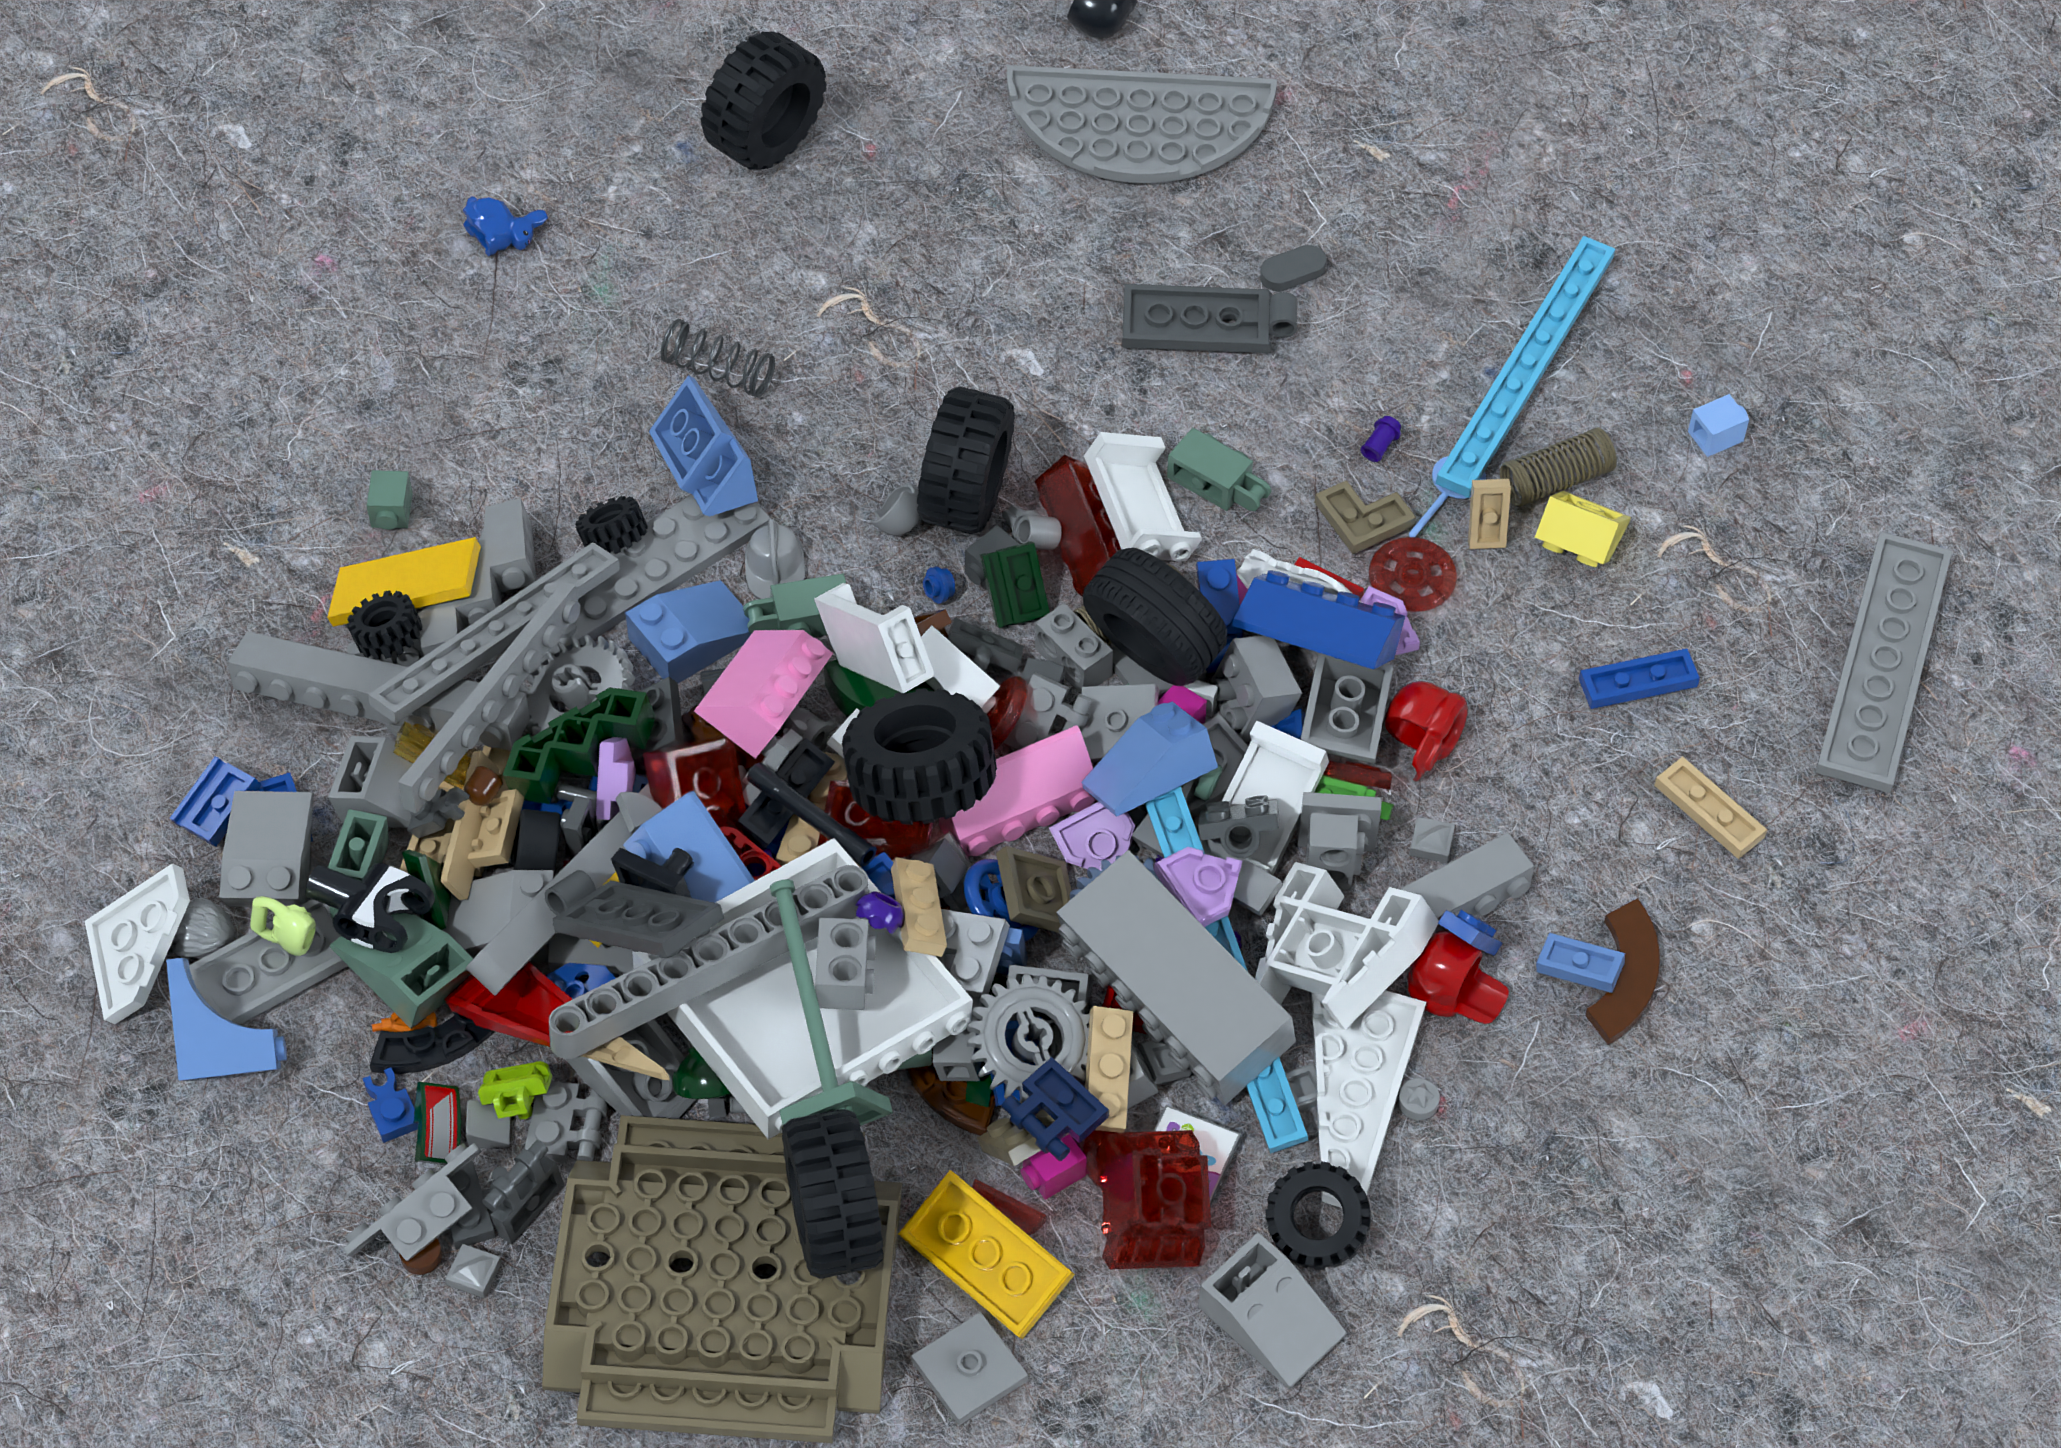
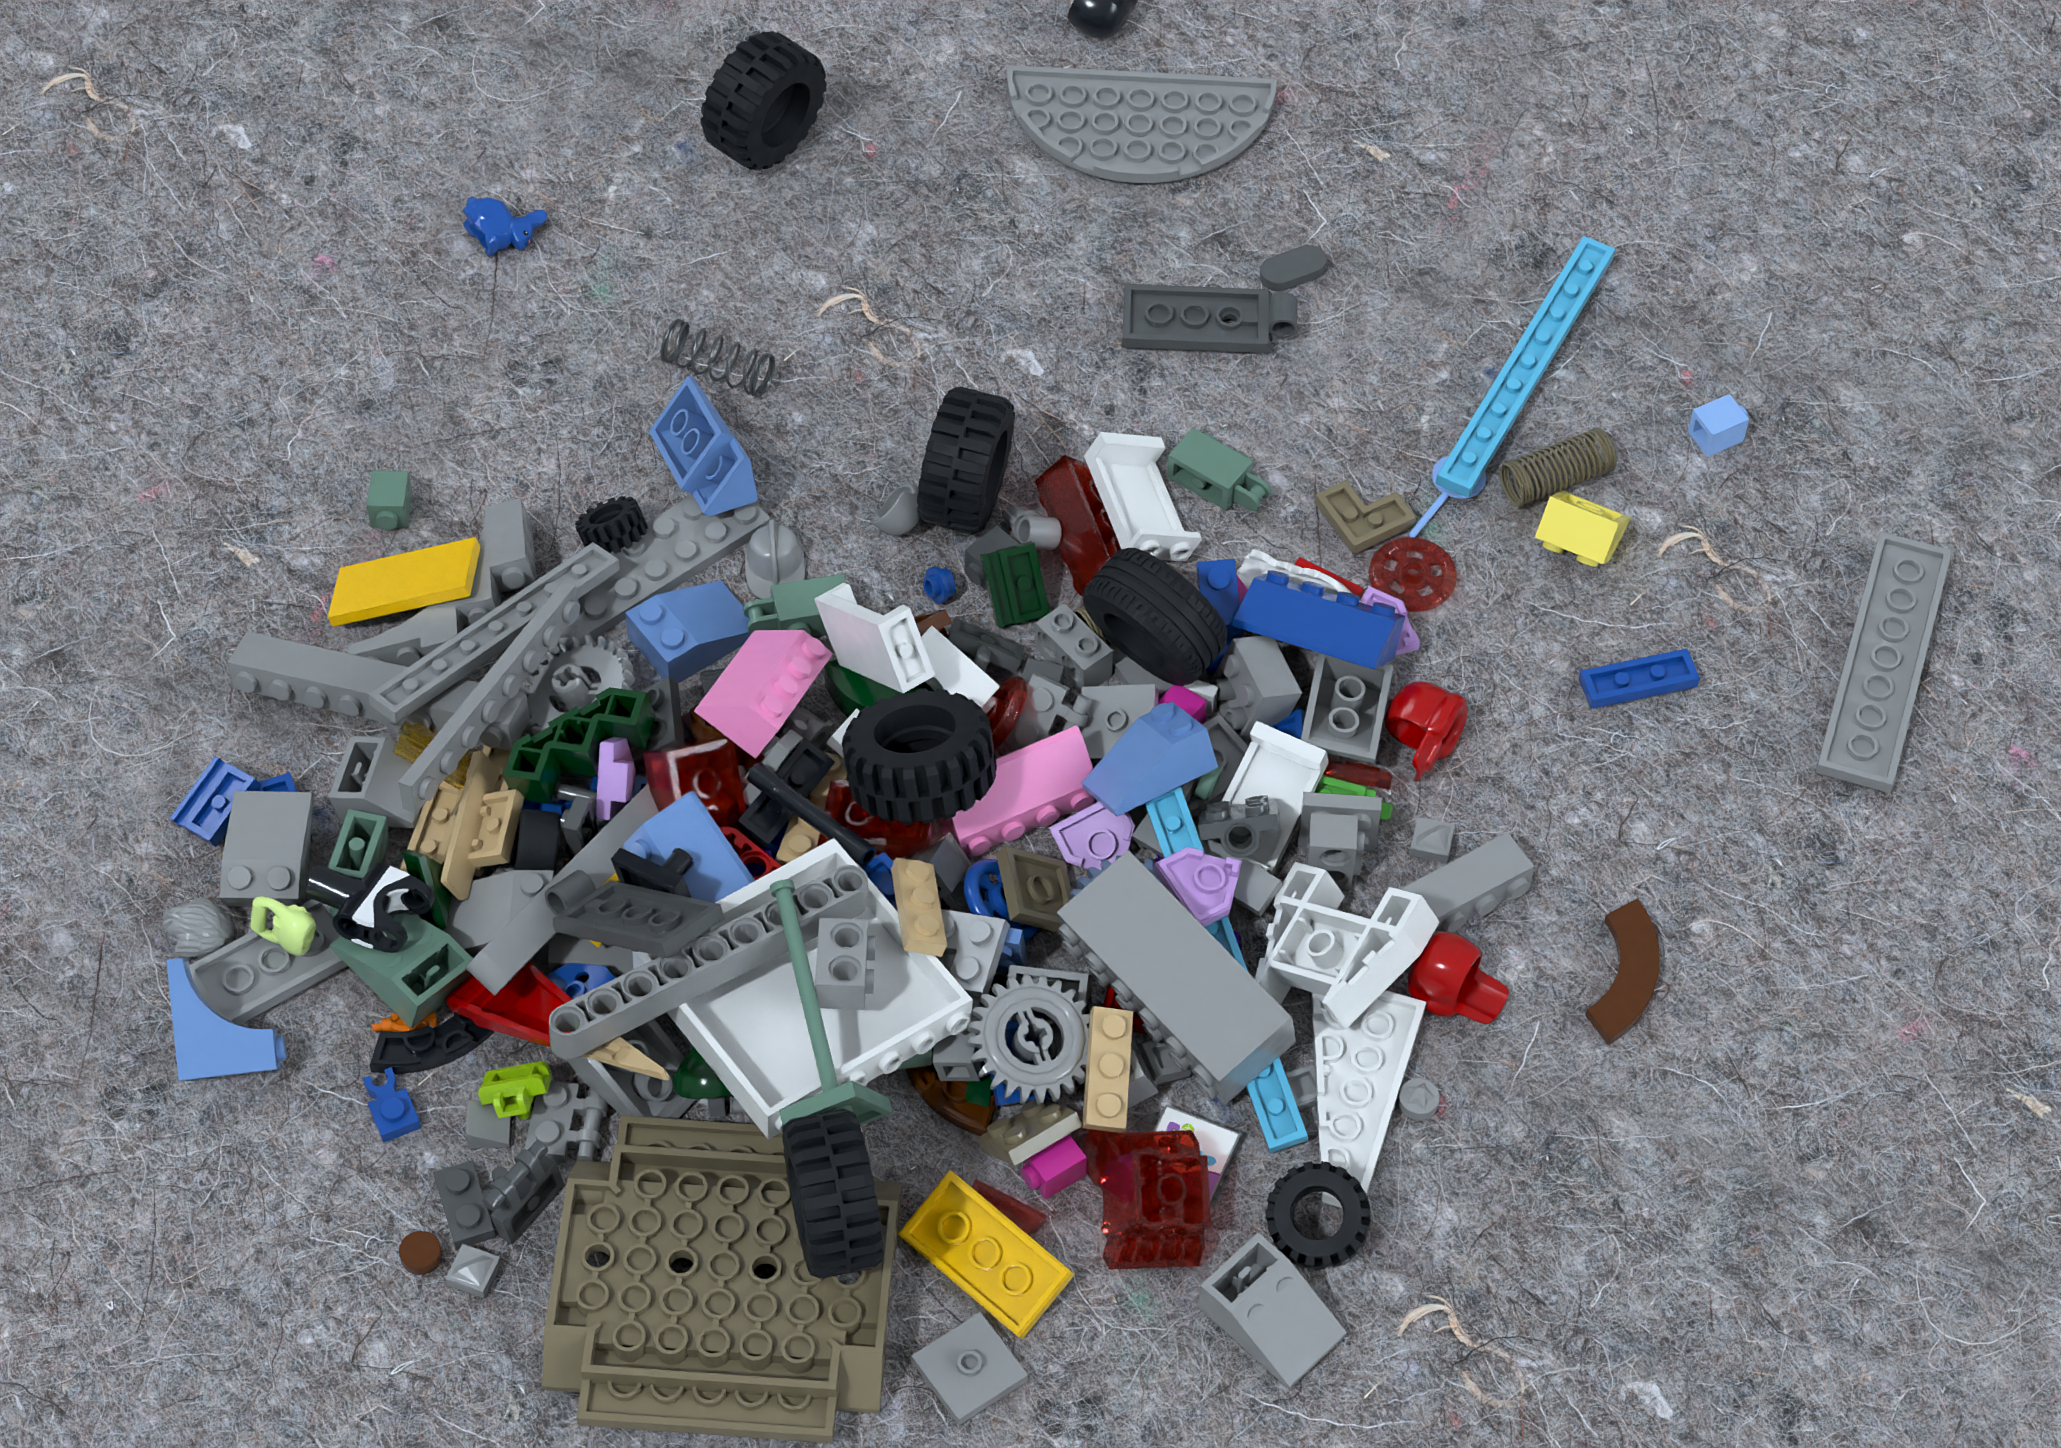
(133, 939): white plate -> none
(384, 624): black tyre -> none
(421, 1215): light grey bracket -> none
(435, 812): dark grey plate -> none
(438, 1122): slope -> none
(483, 786): reddish brown piece -> none
(636, 809): light grey tile -> none
(880, 911): dark purple plate -> none
(1065, 1100): dark blue plate -> none
(1386, 430): dark purple pin -> none
(1471, 930): blue plate -> none
(1489, 513): tan plate -> none
(1580, 962): medium blue plate -> none
(1710, 807): tan plate -> none

